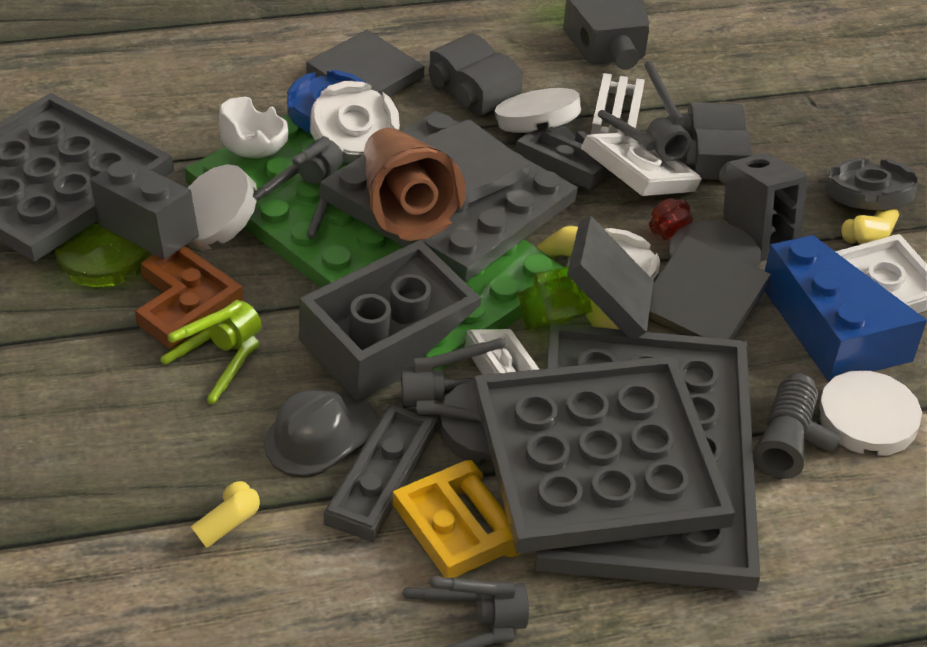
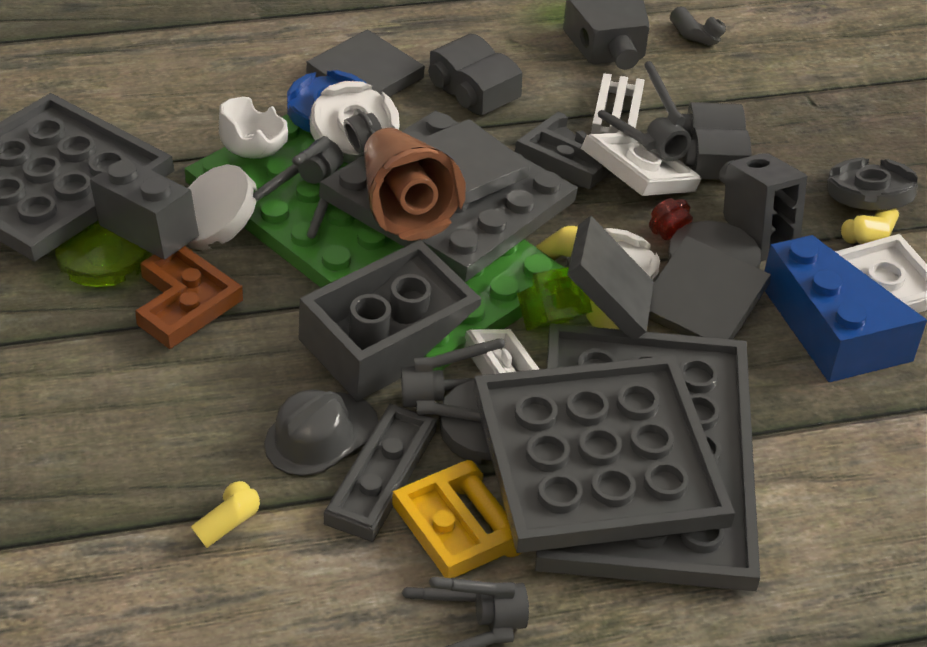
(229, 329): lime plant -> none
(360, 128): none -> dark grey plate
(535, 107): white tile -> none
(692, 30): none -> dark grey arm
(789, 424): dark grey piece -> none
(870, 412): white tile -> none

